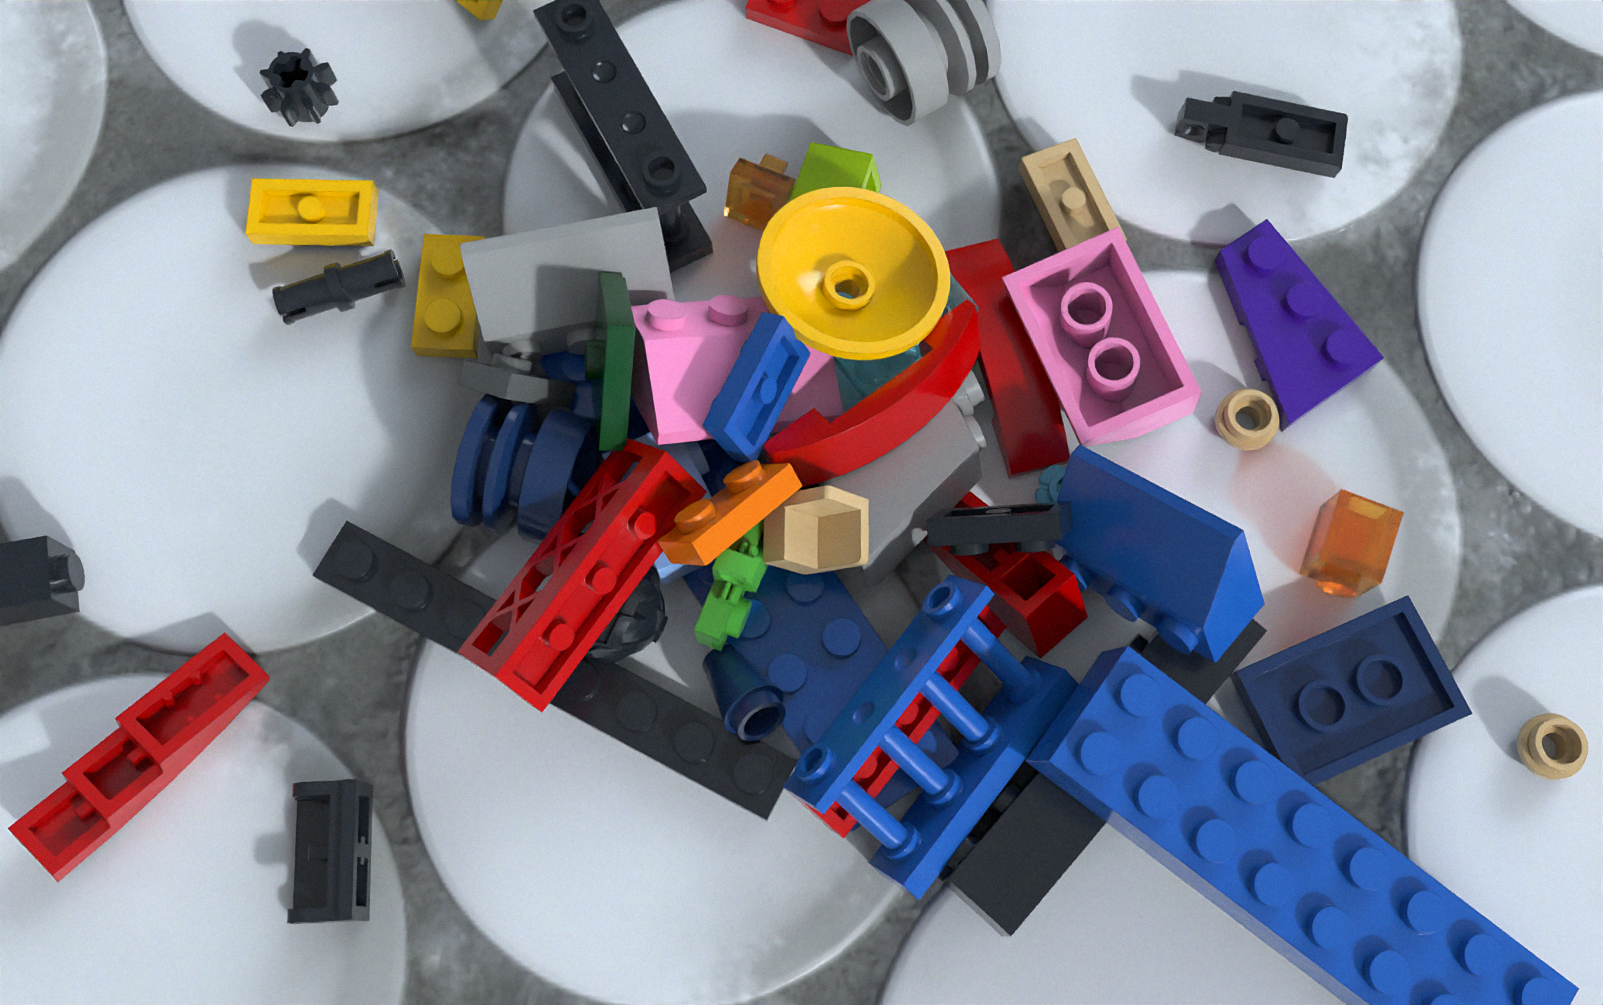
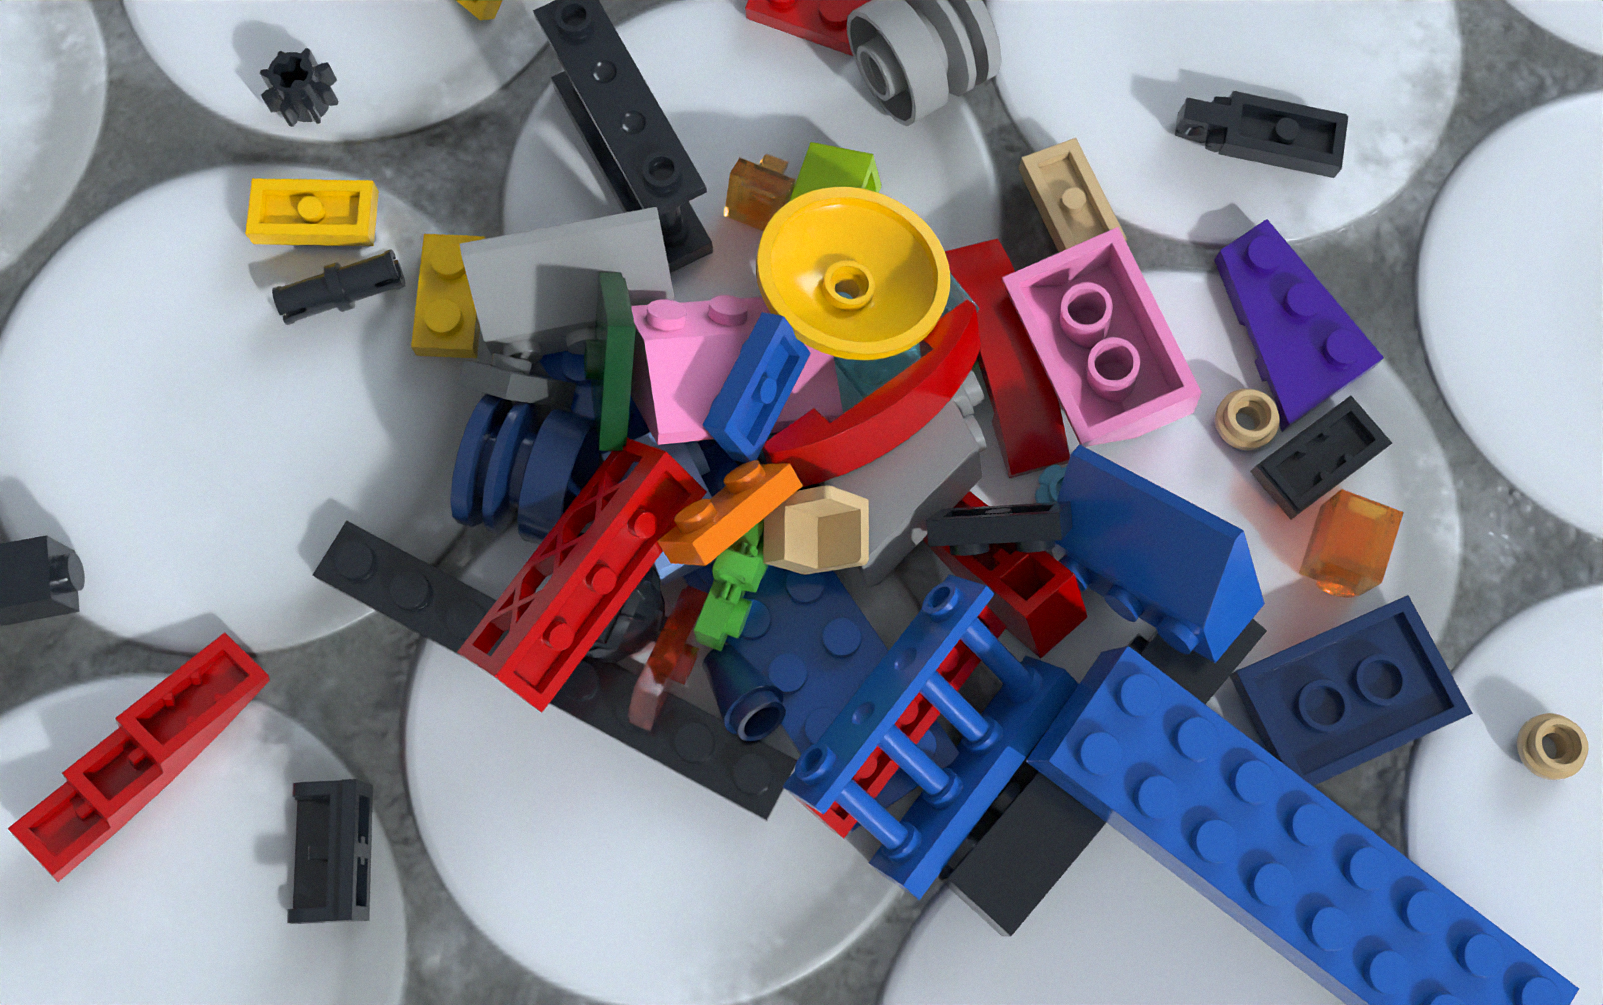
(669, 660): none -> clear red plate
(1321, 457): none -> black plate

